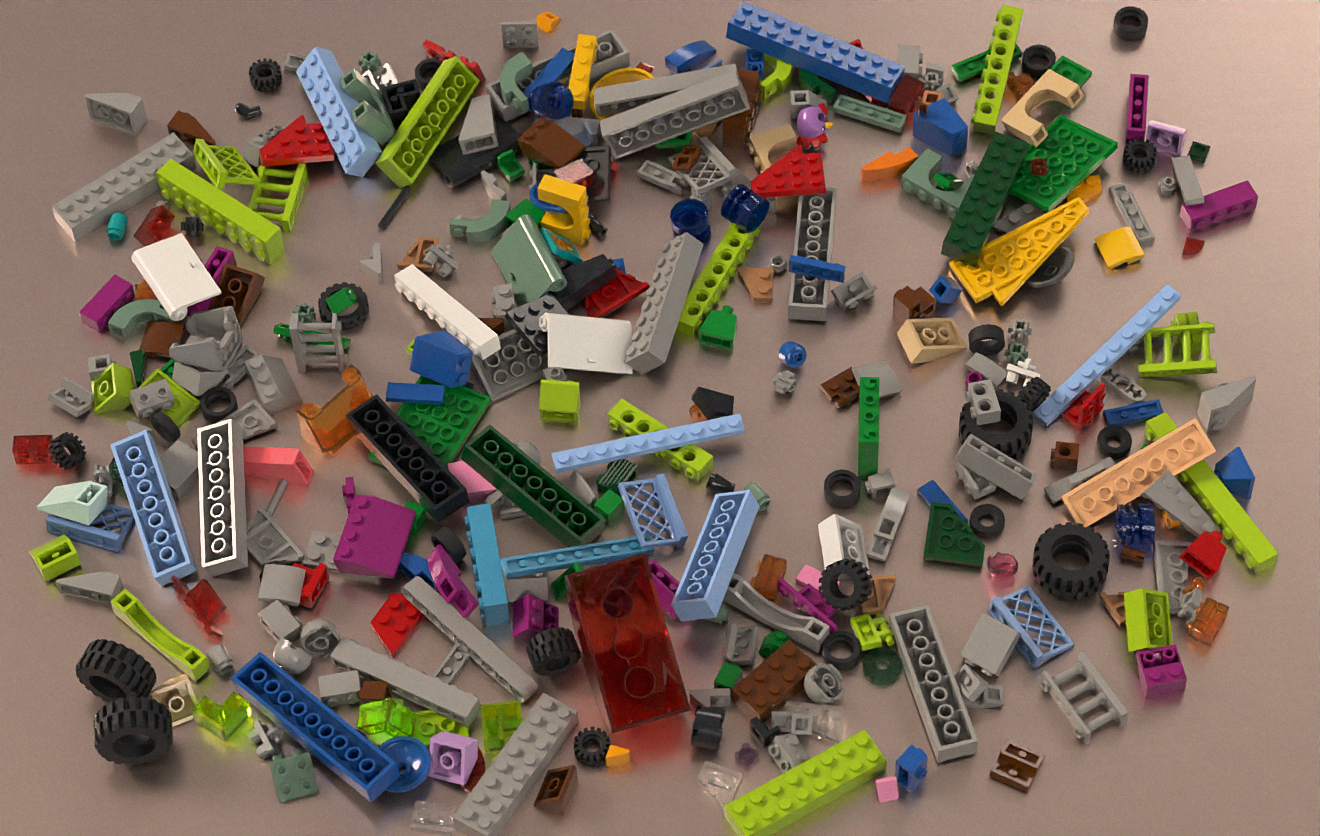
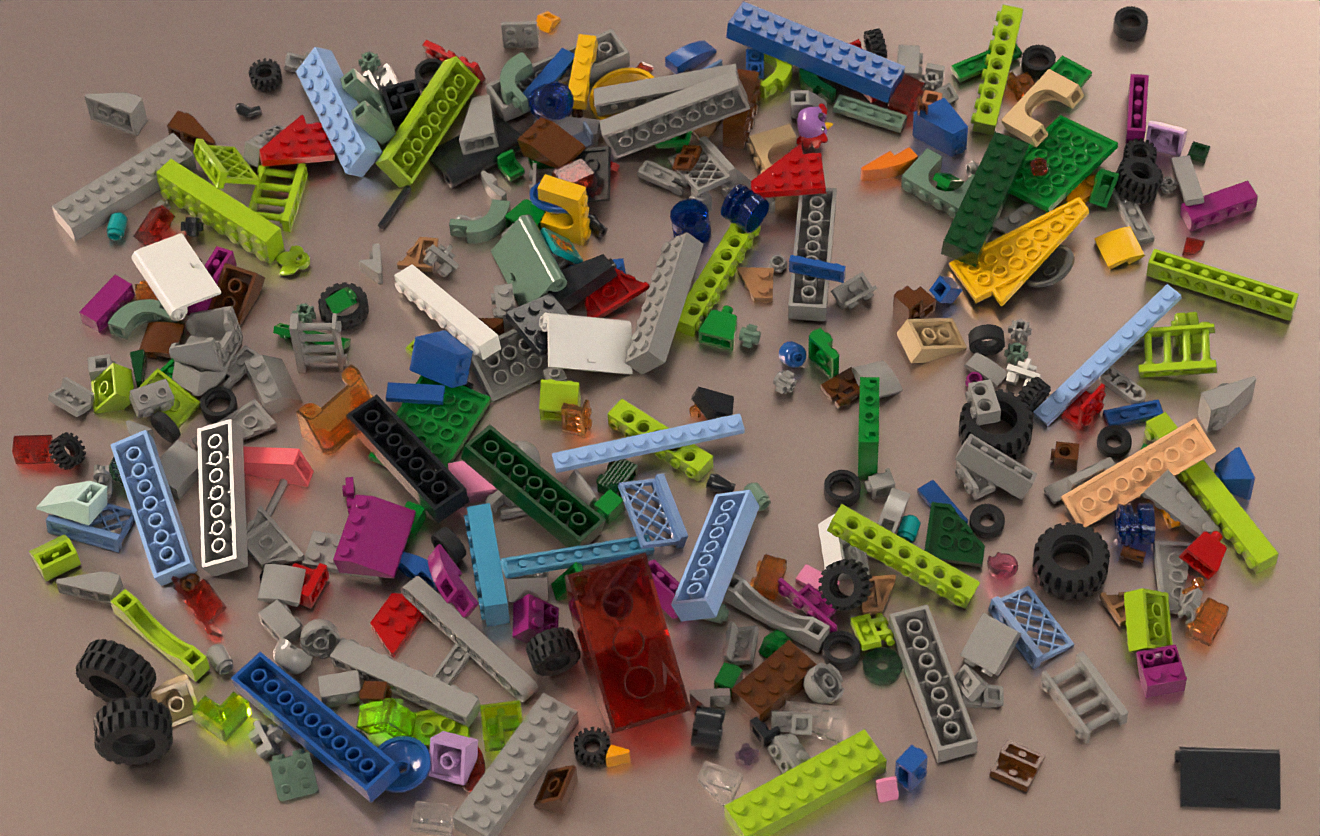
(190, 581): none -> reddish brown pin
(293, 260): none -> lime plate
(576, 419): none -> clear orange bracket
(749, 335): none -> sand green gear
(822, 353): none -> green plate
(875, 42): none -> black tyre
(903, 556): none -> lime brick
(909, 528): none -> teal brick
(1103, 187): none -> green slope
(1138, 179): none -> black tyre
(1222, 284): none -> lime brick
(1241, 774): none -> black door

